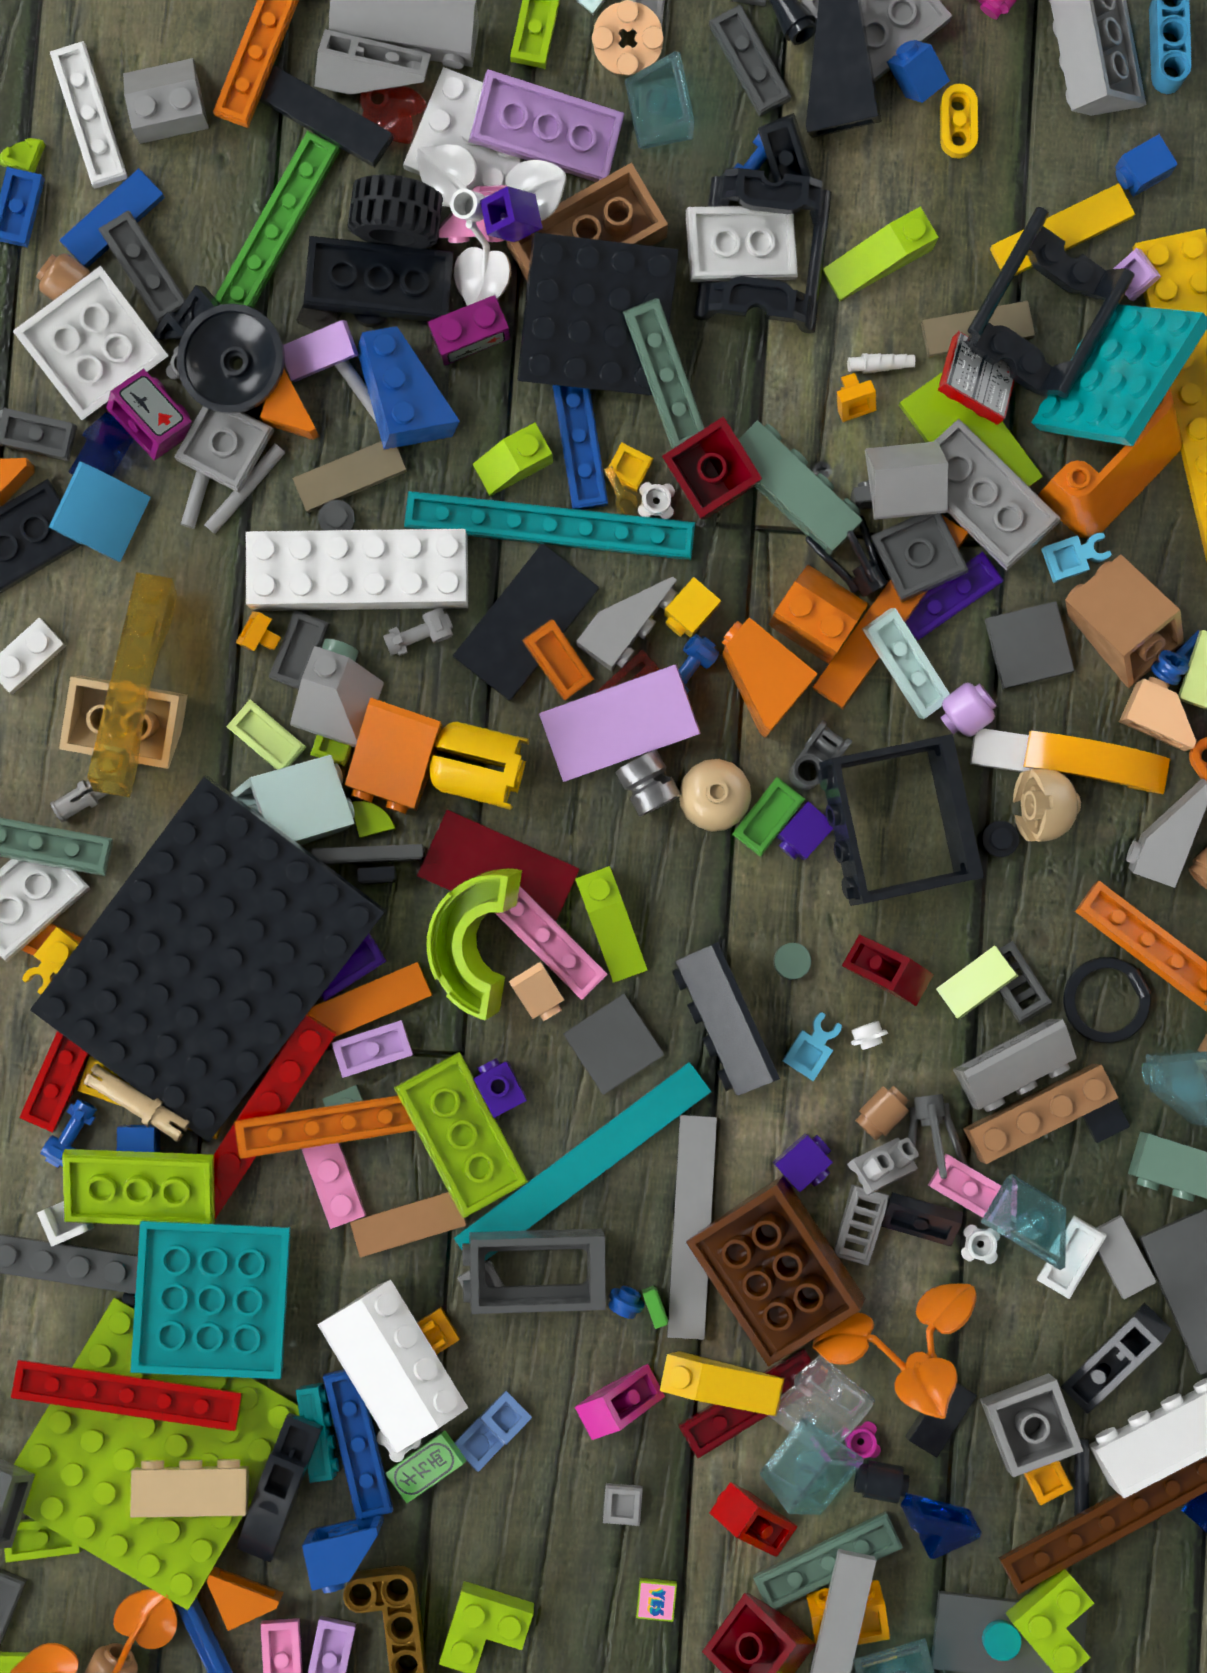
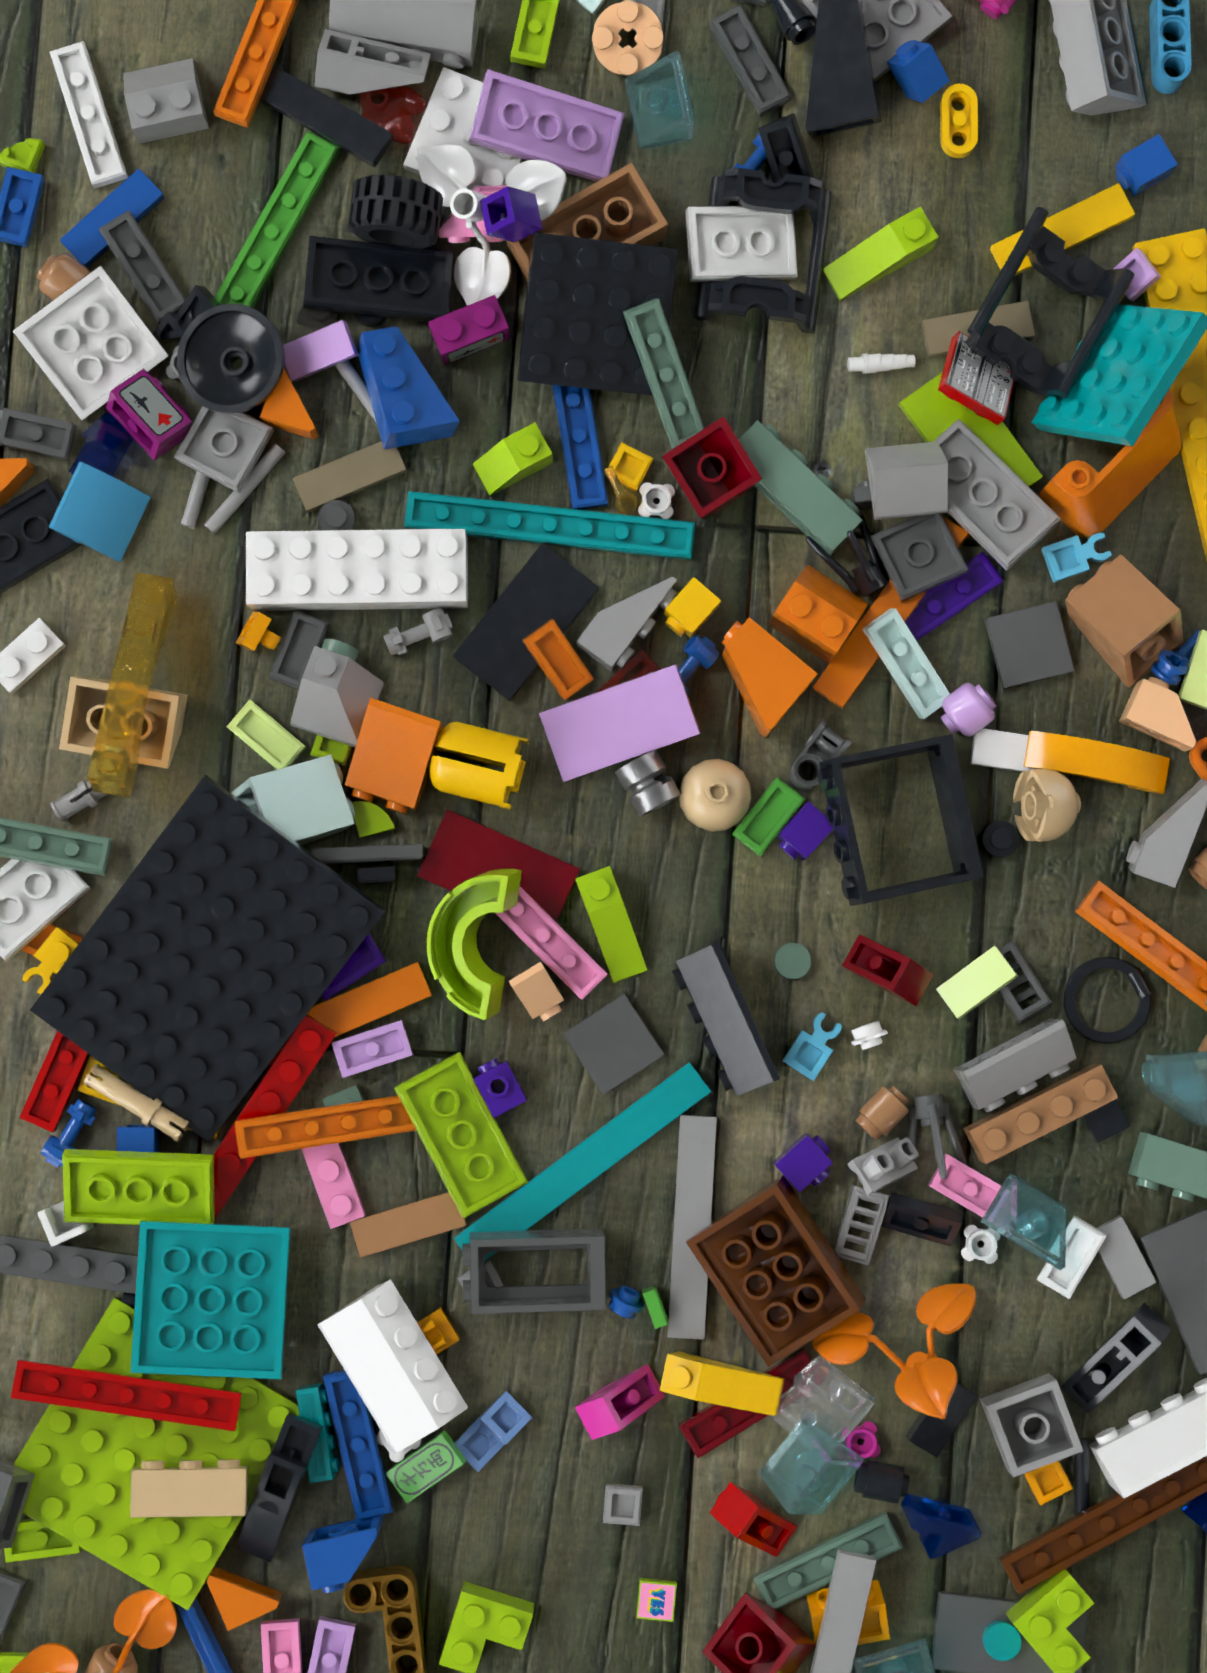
(855, 398): light orange tile -> none

